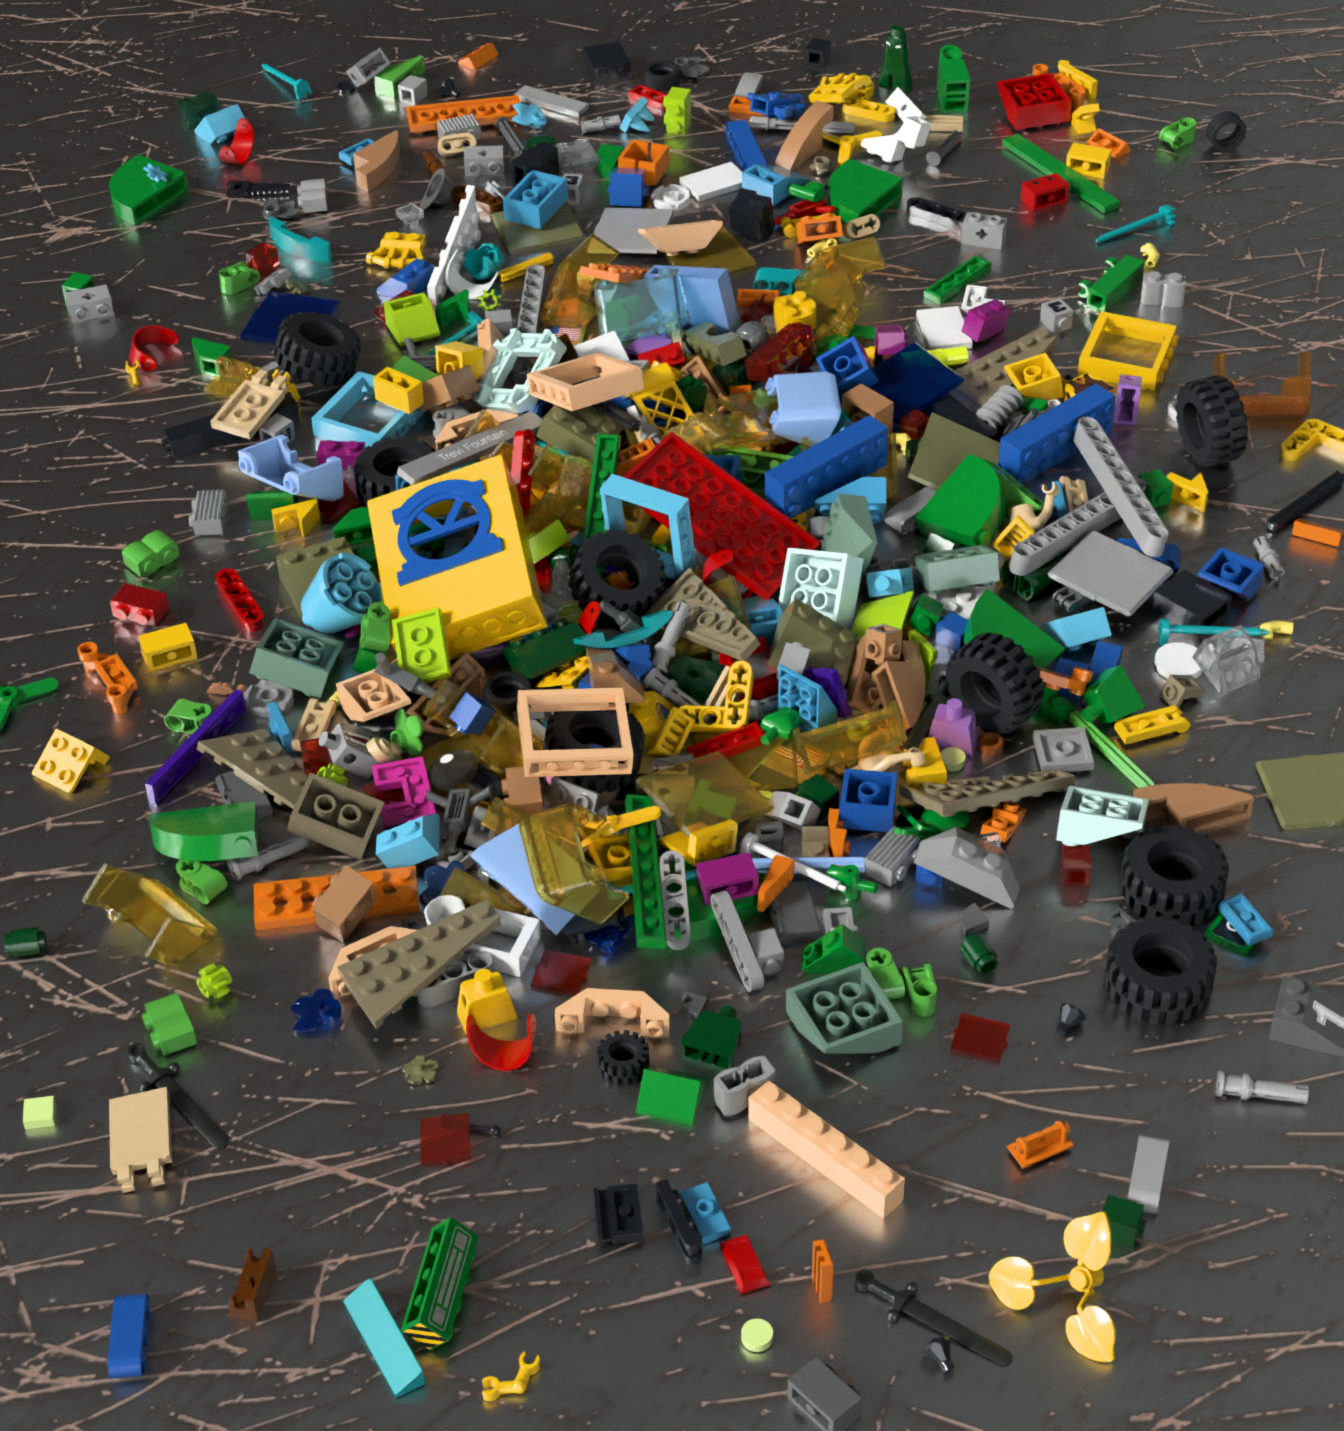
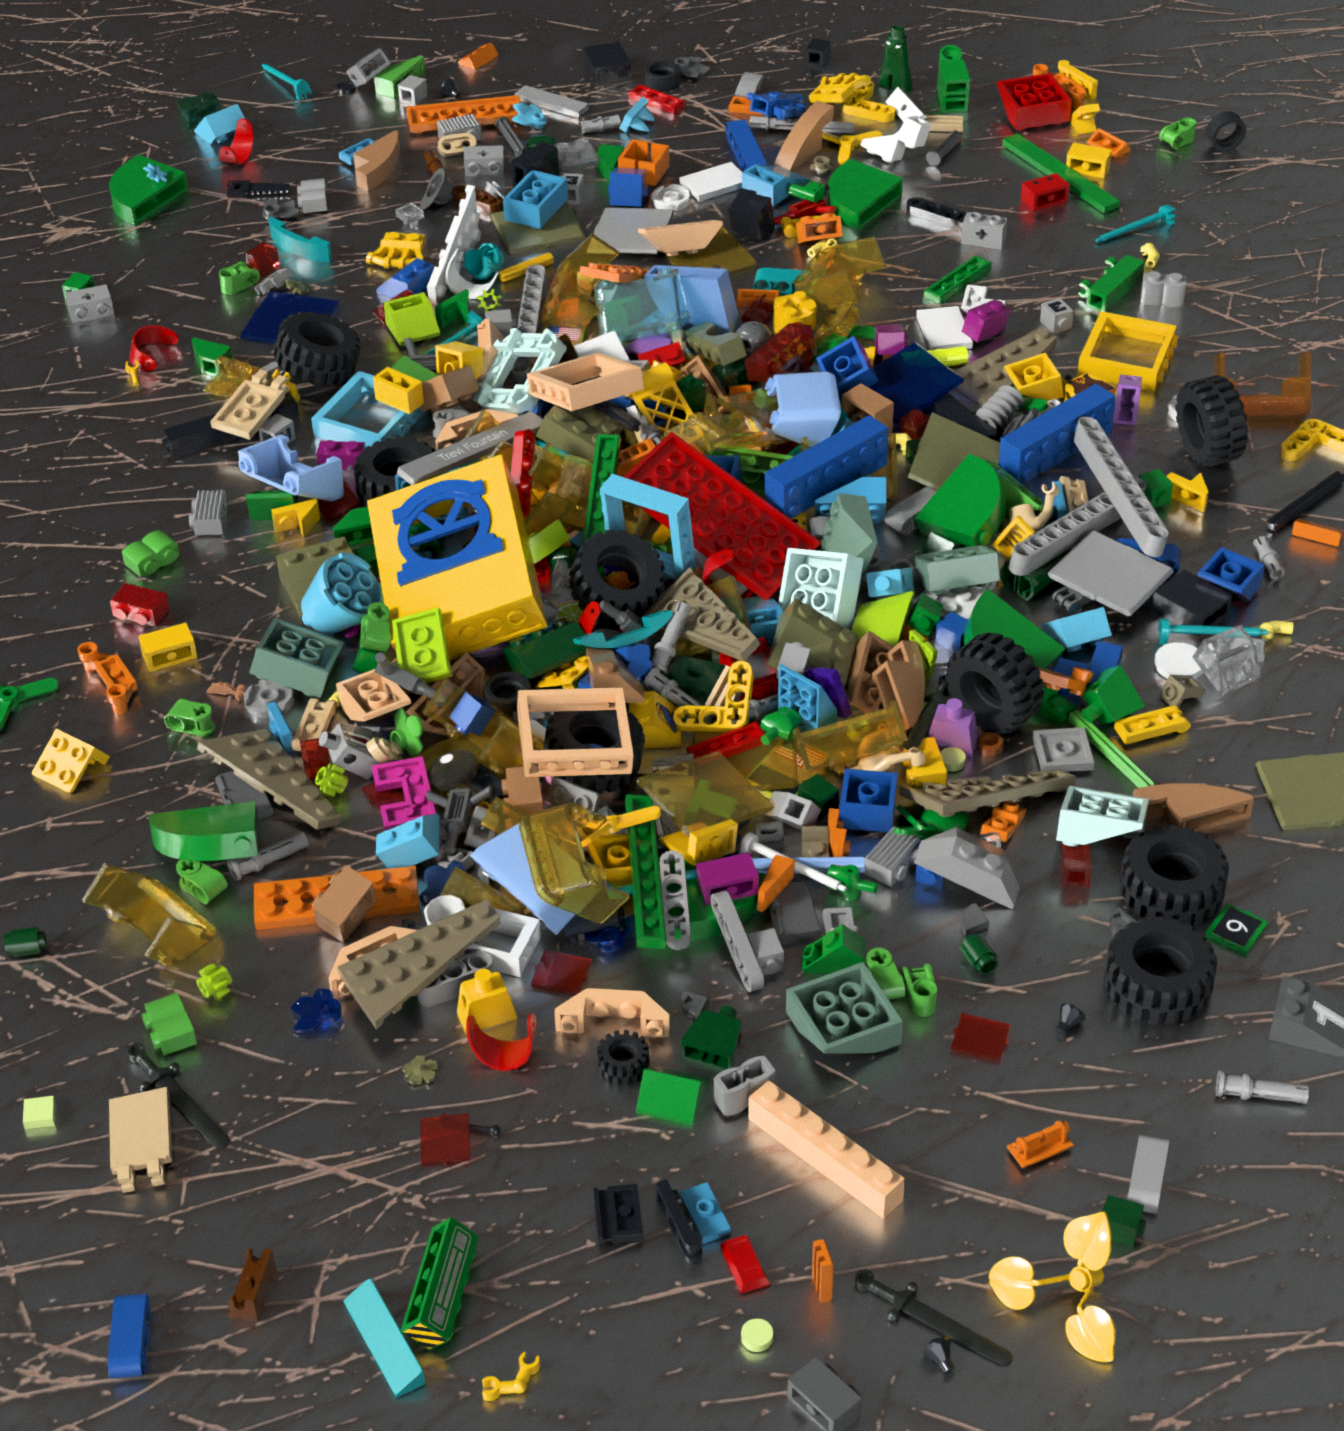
(187, 754): dark purple tile -> none
(240, 599): red beam -> none
(335, 816): dark tan brick -> none
(660, 747): yellow slope -> none
(677, 110): lime brick -> none
(769, 321): clear tile -> none
(862, 230): tan beam -> none
(883, 643): medium nougat brick -> none
(1245, 919): dark azure plate -> none

